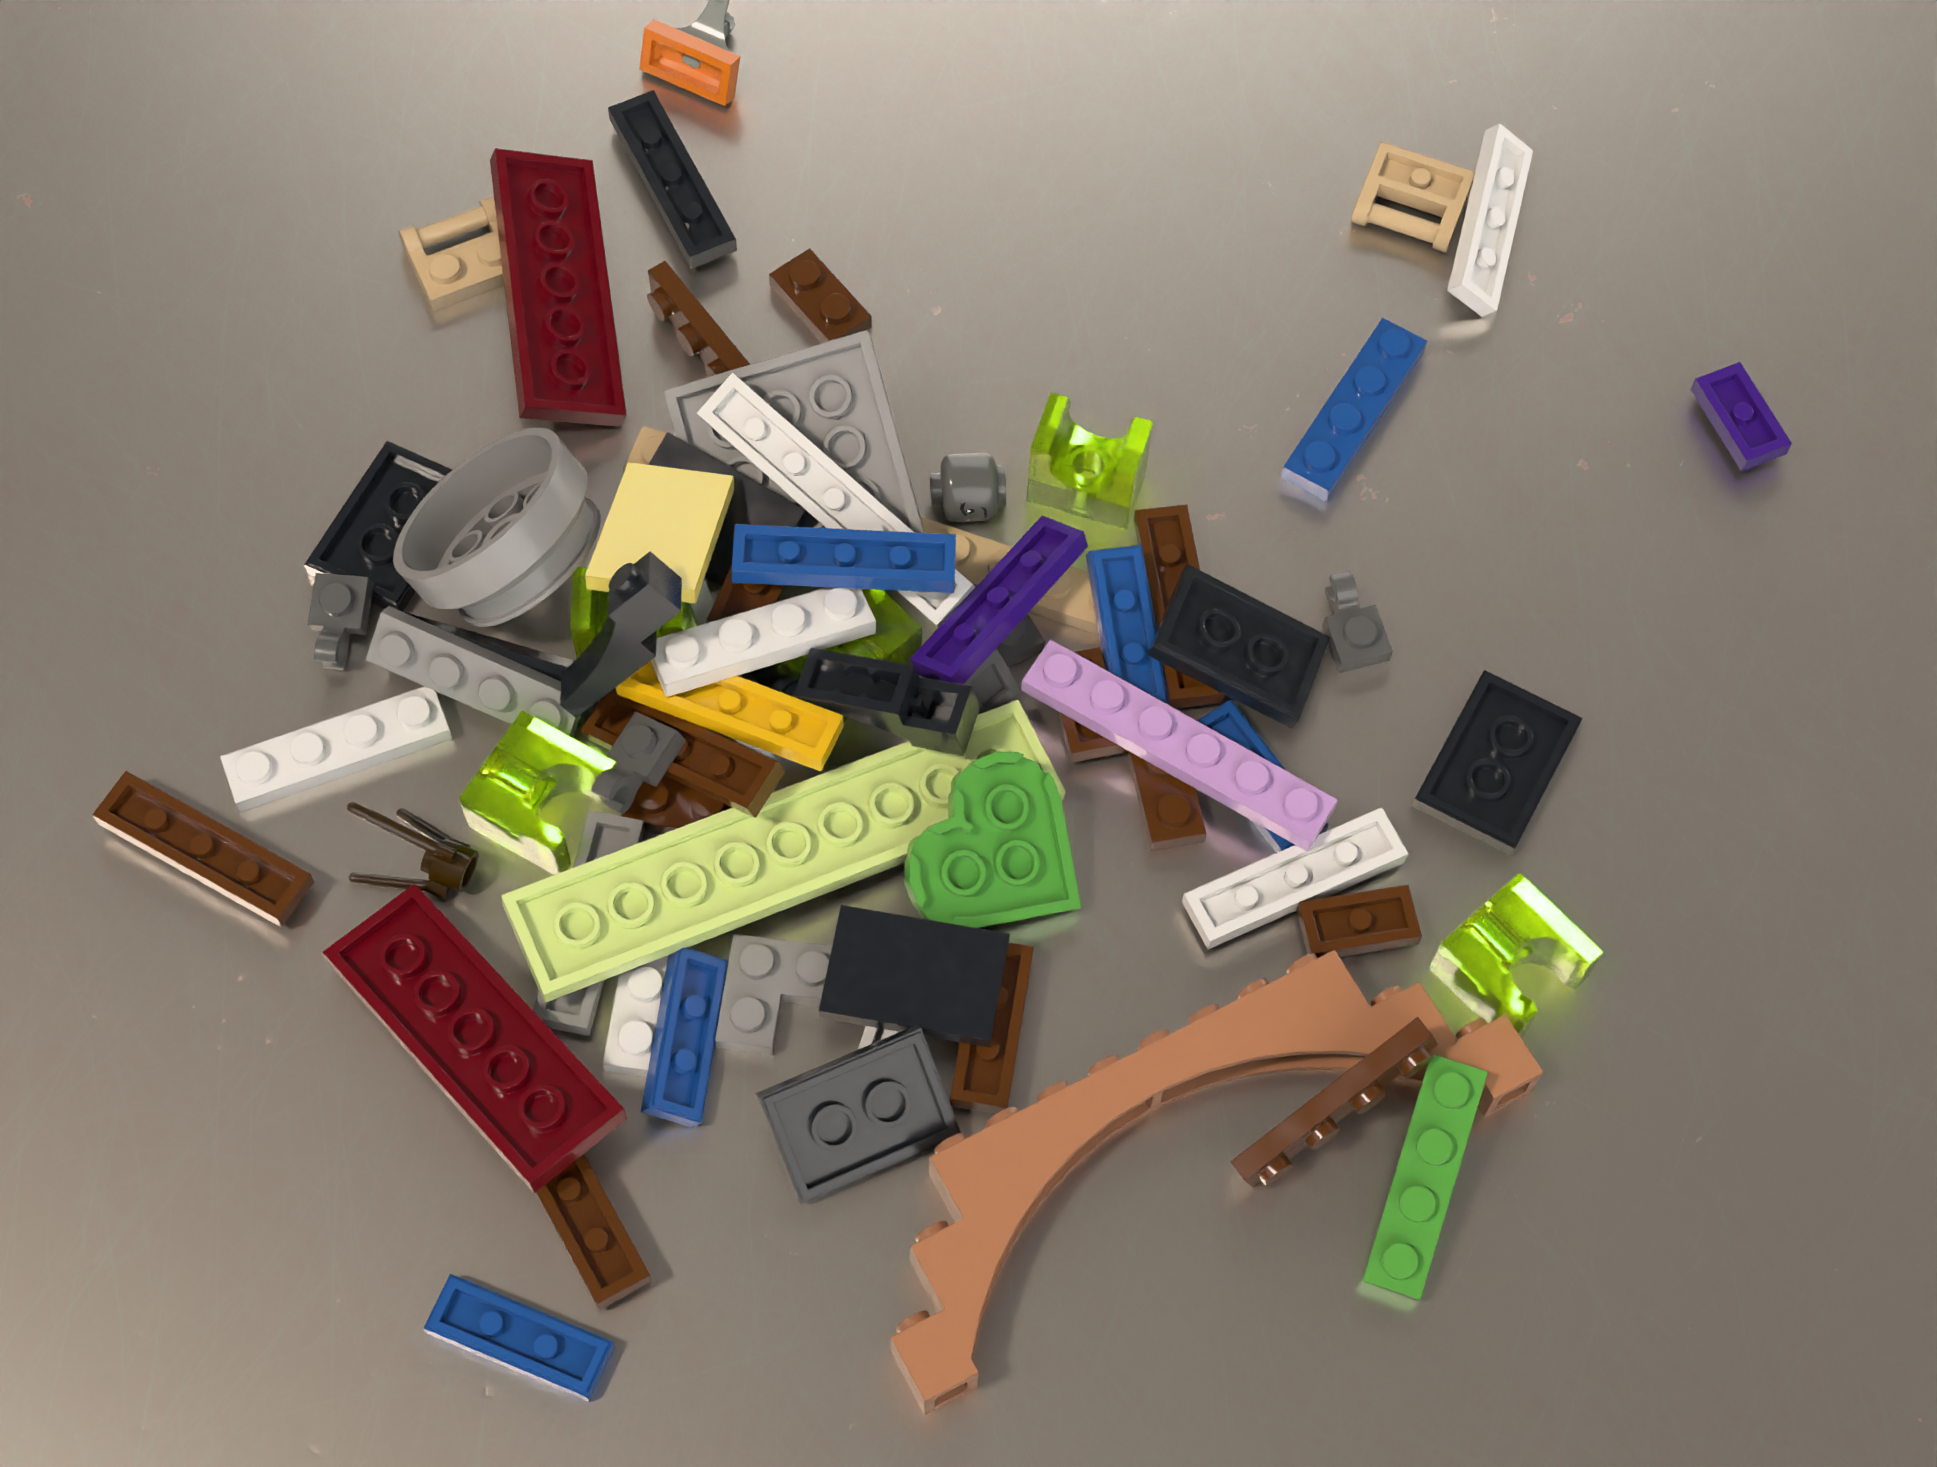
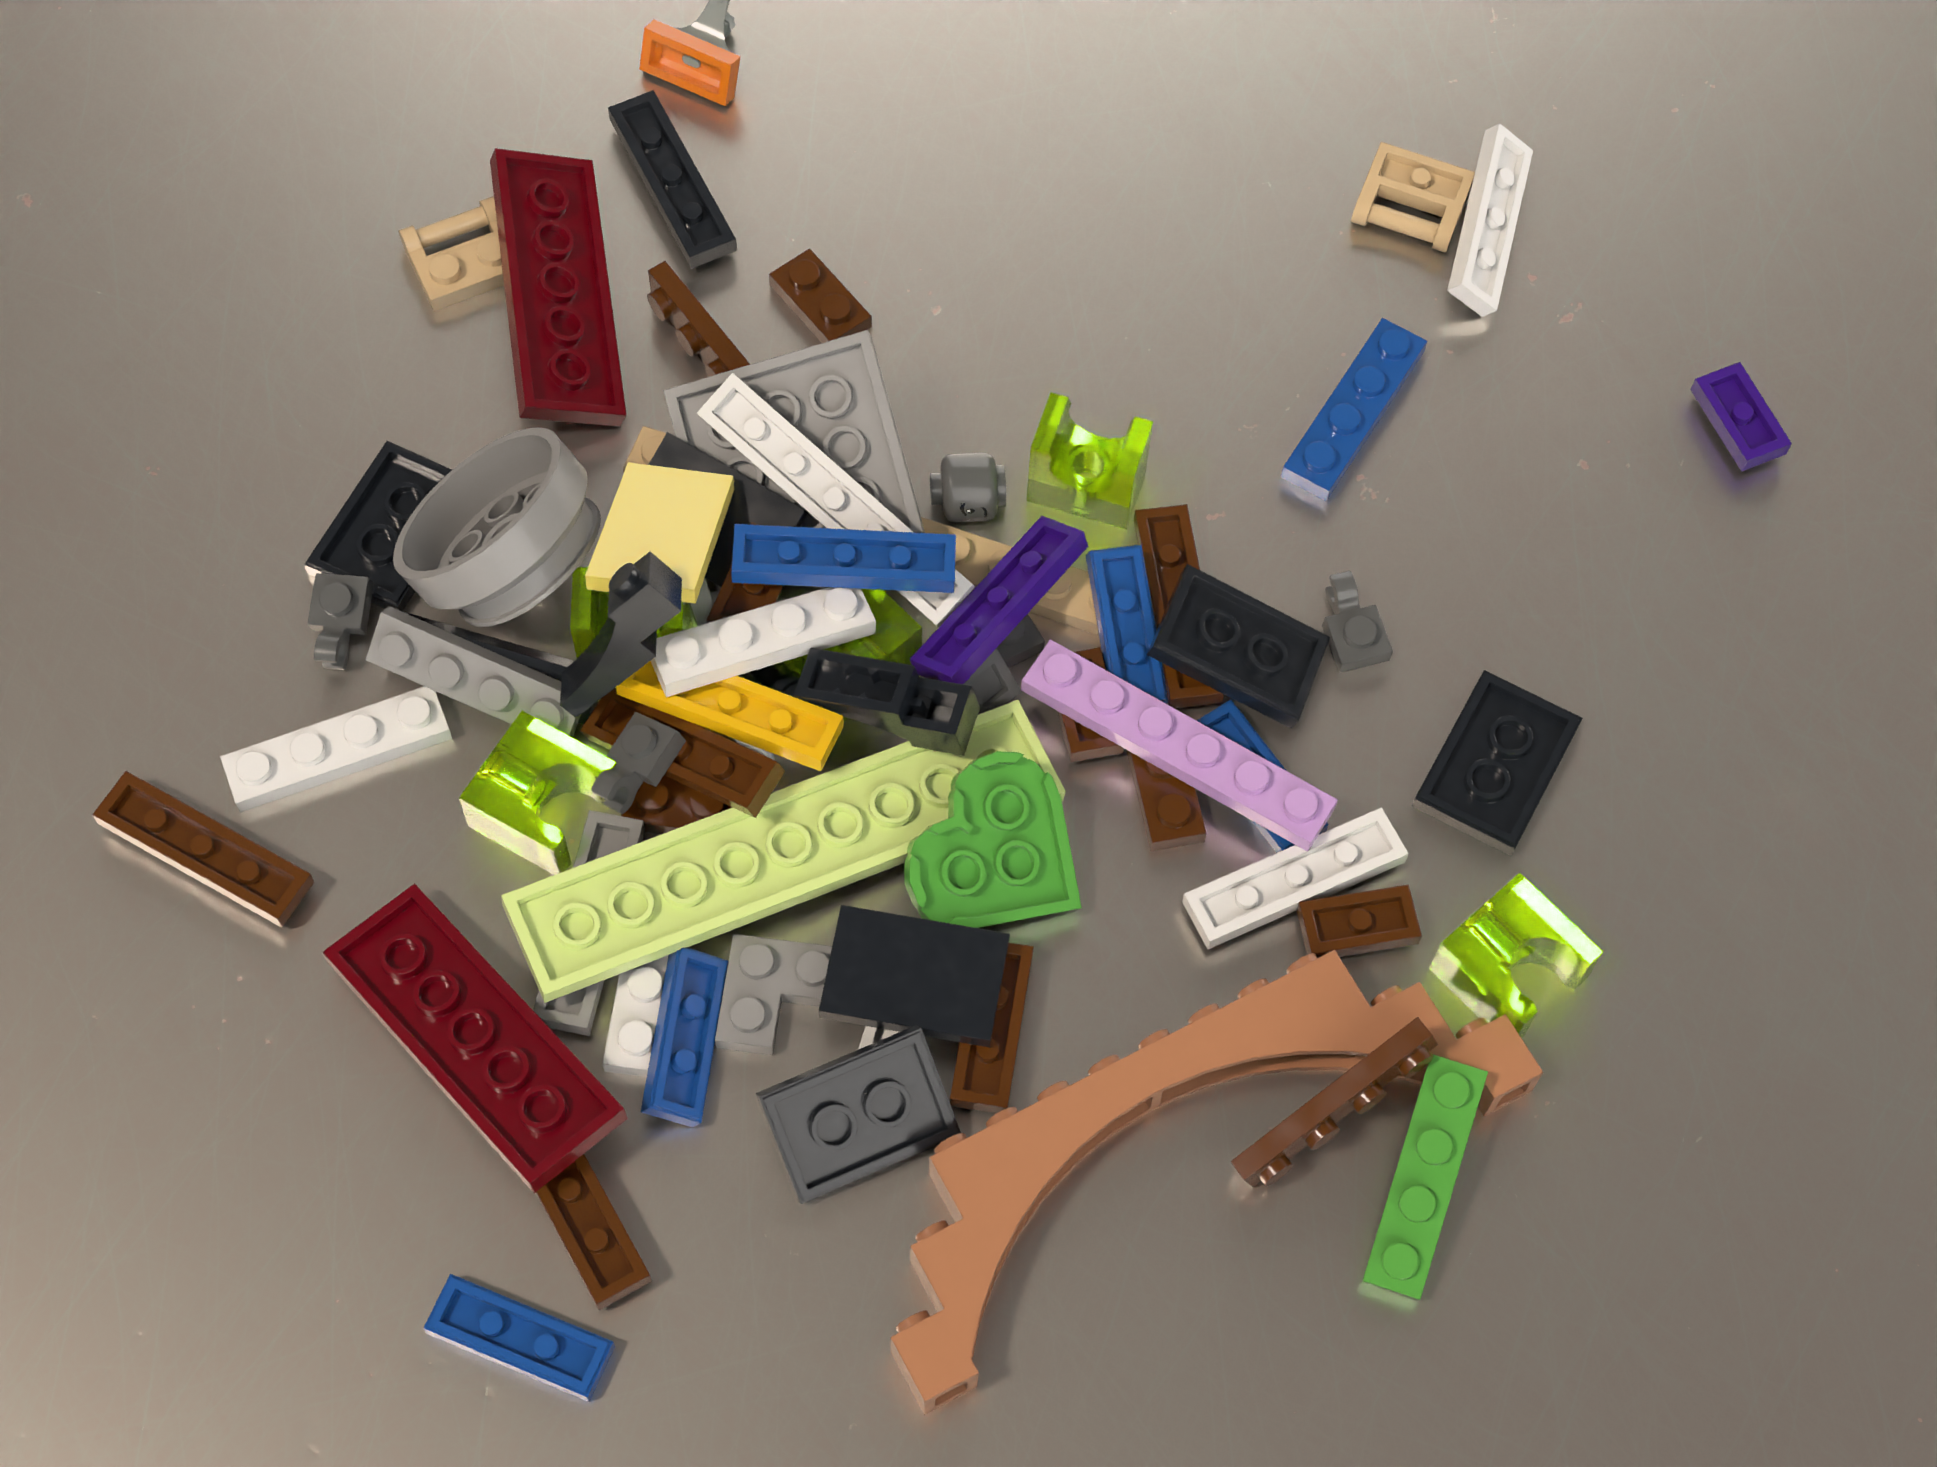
(445, 859): dark brown plant -> none

